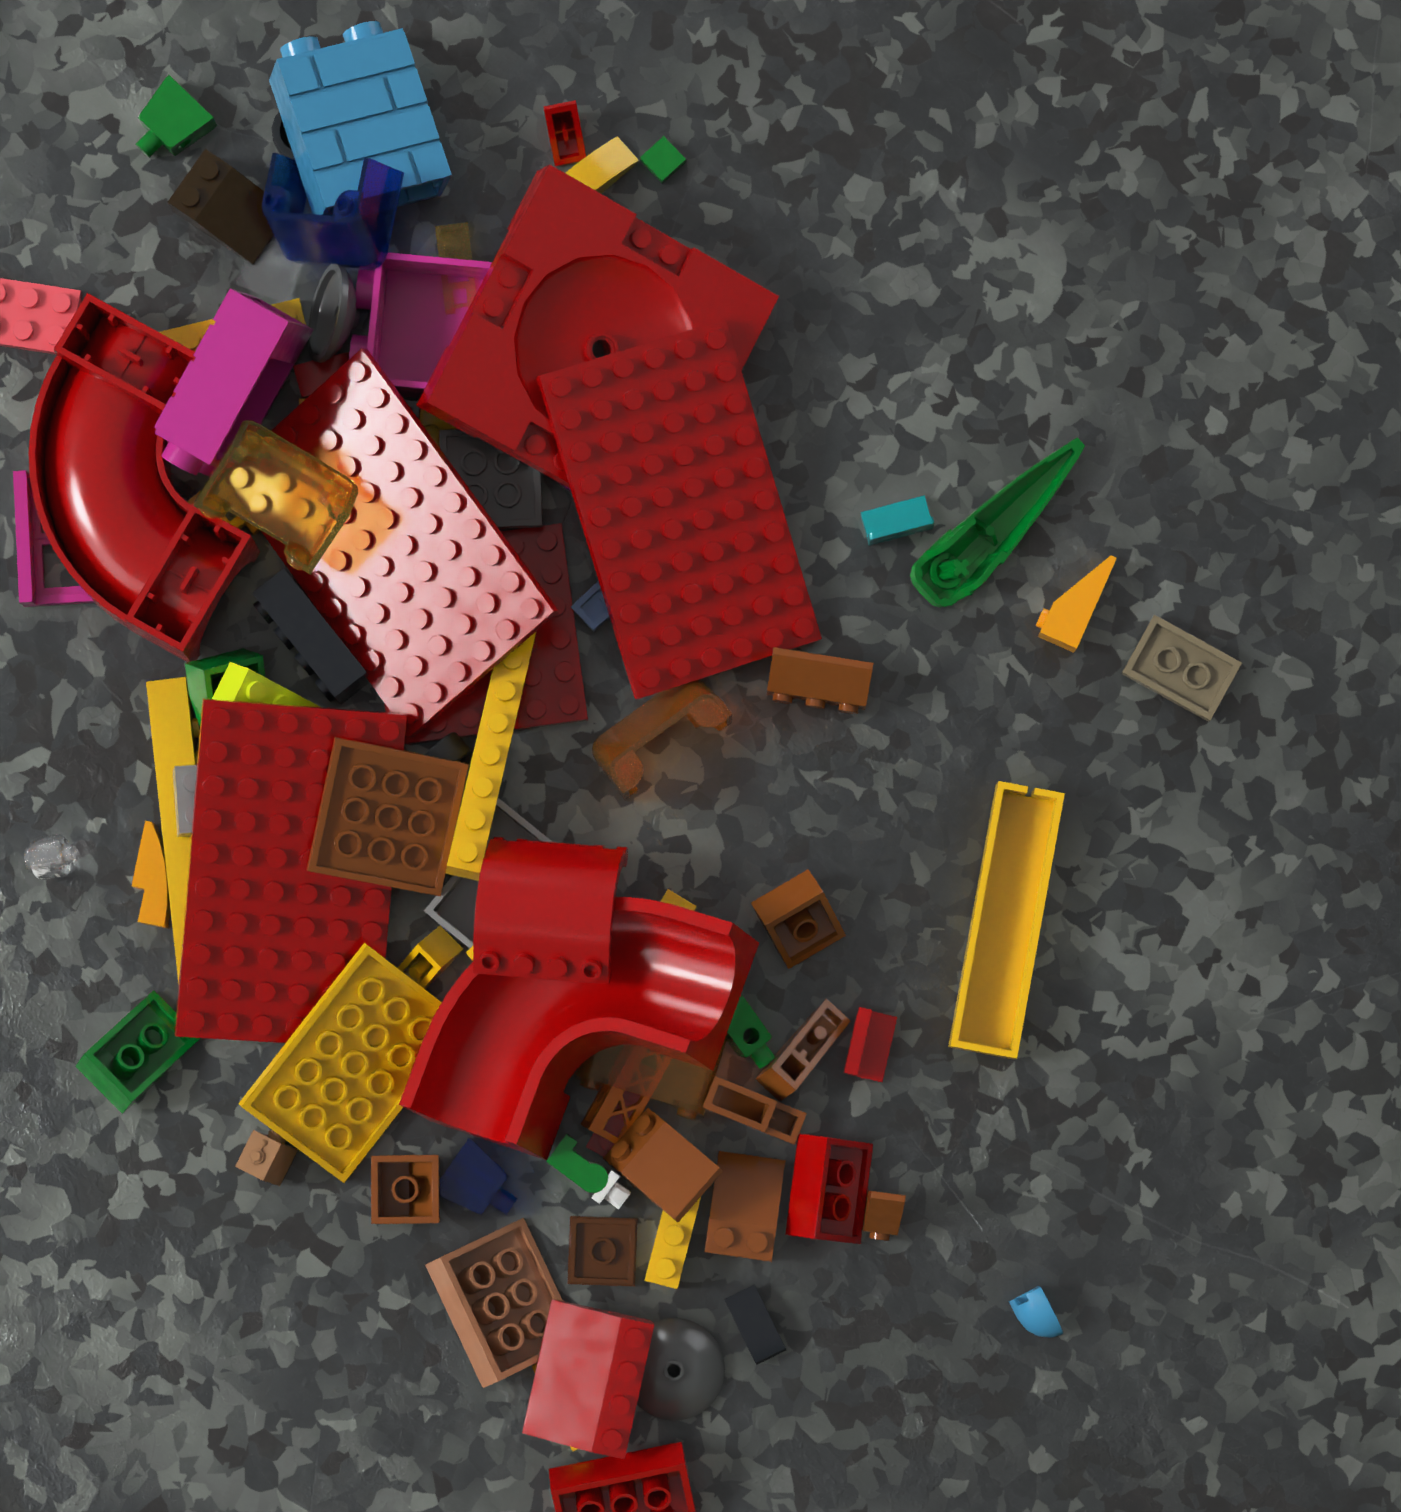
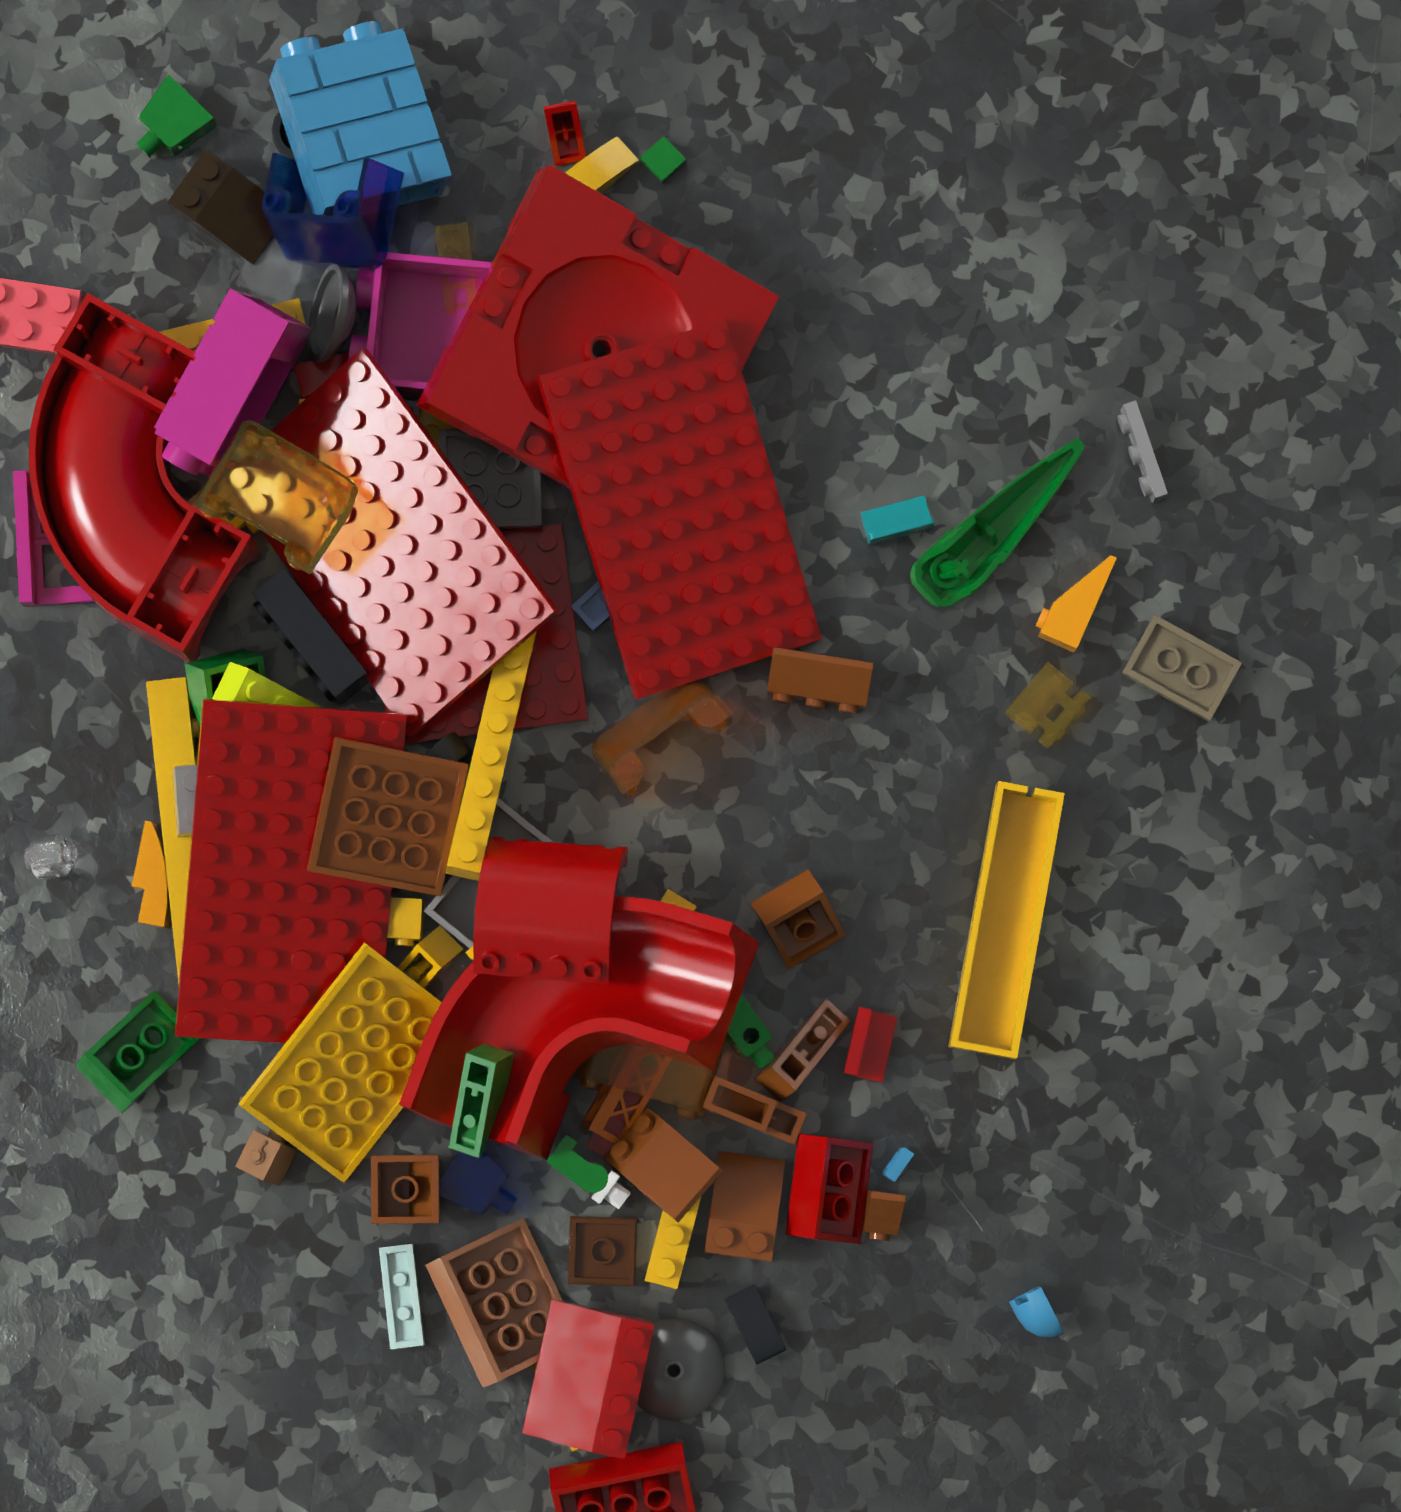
(401, 1296): none -> light aqua plate
(406, 921): none -> yellow brick
(479, 1097): none -> green slope
(897, 1164): none -> dark azure tile
(1040, 697): none -> clear yellow plate
(1142, 452): none -> light grey plate

